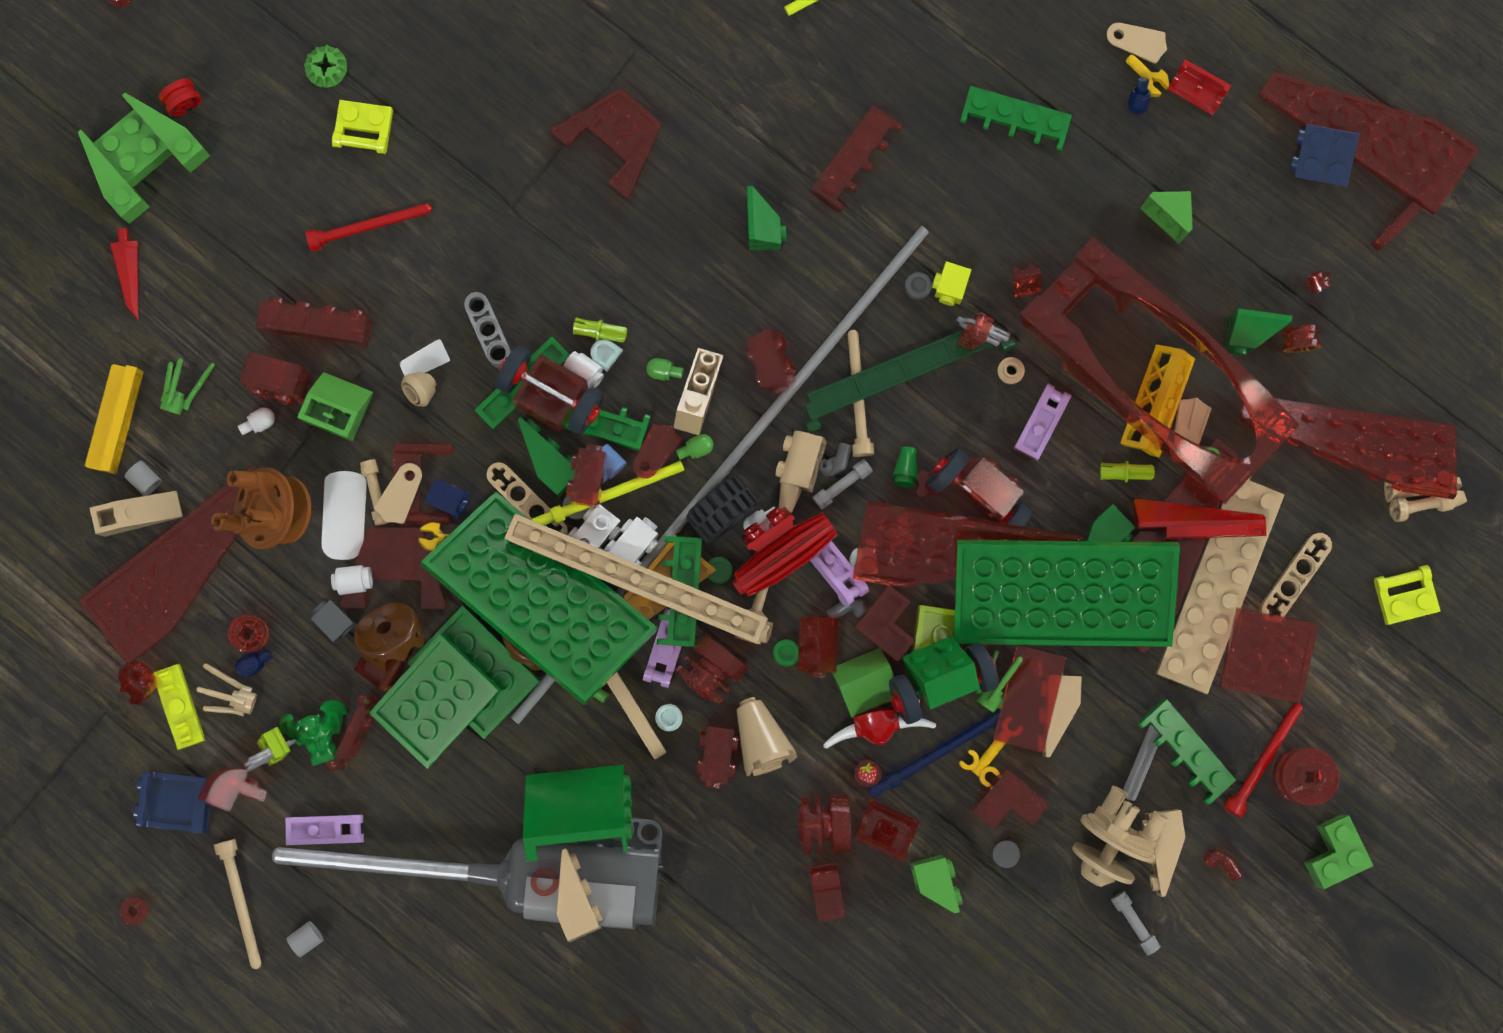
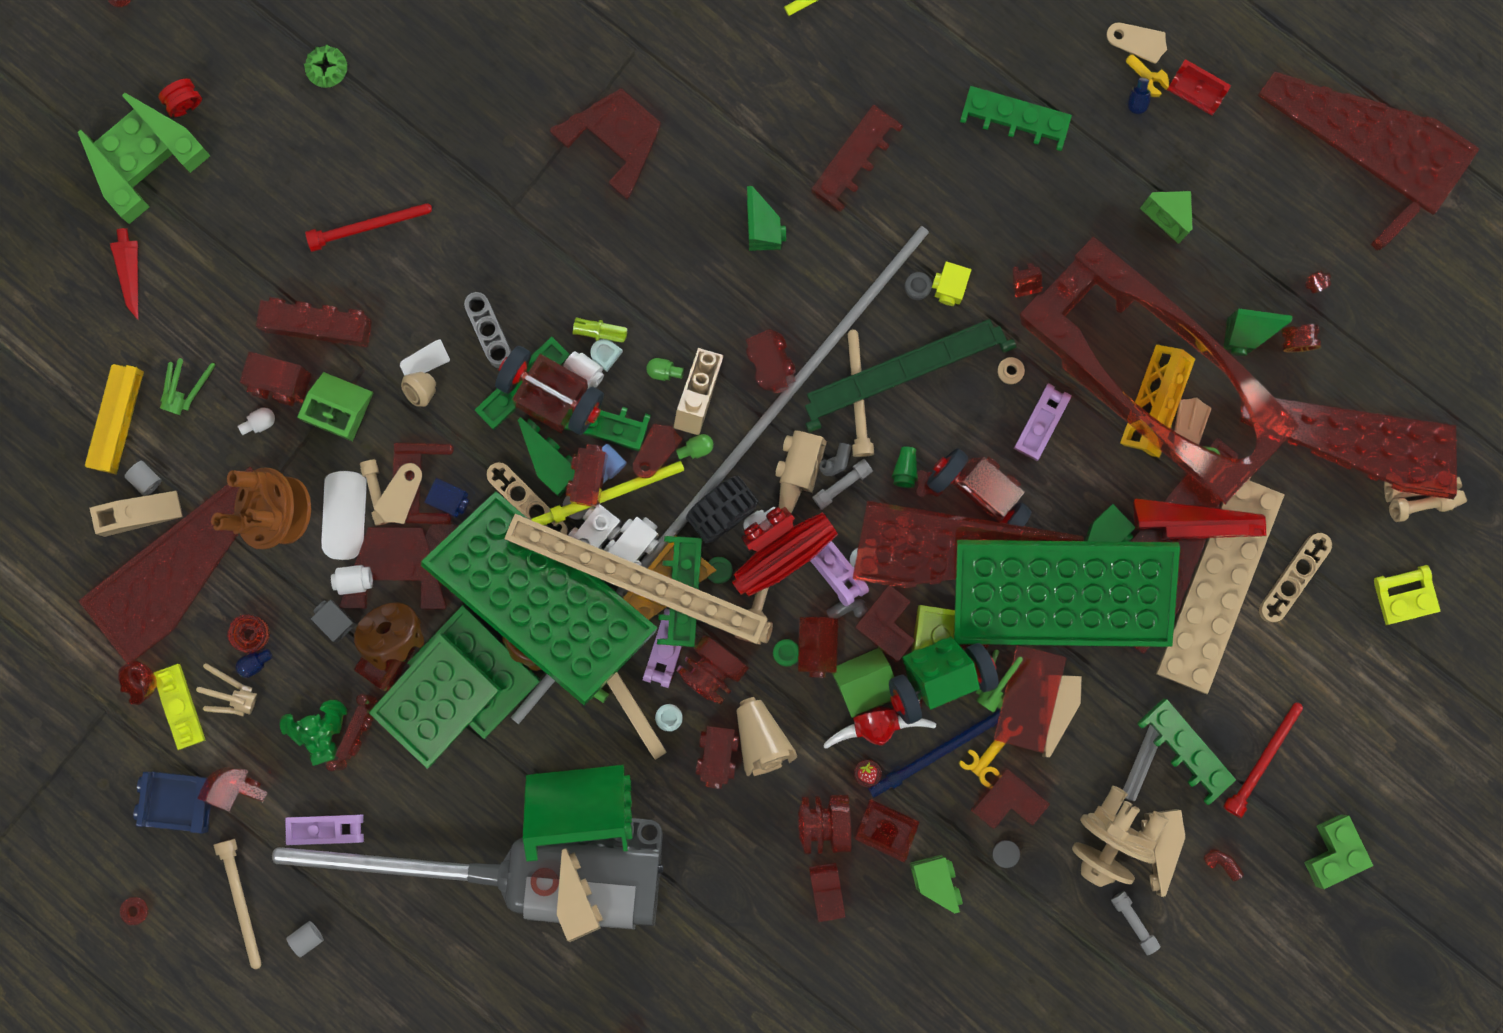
(272, 749): lime piece -> none
(362, 118): neon yellow plate -> none
(432, 527): yellow bar -> none
(978, 331): clear red piece -> none
(1126, 471): lime axle -> none
(1268, 655): clear red plate -> none
(1290, 776): clear red wheel -> none
(1325, 155): dark blue plate -> none

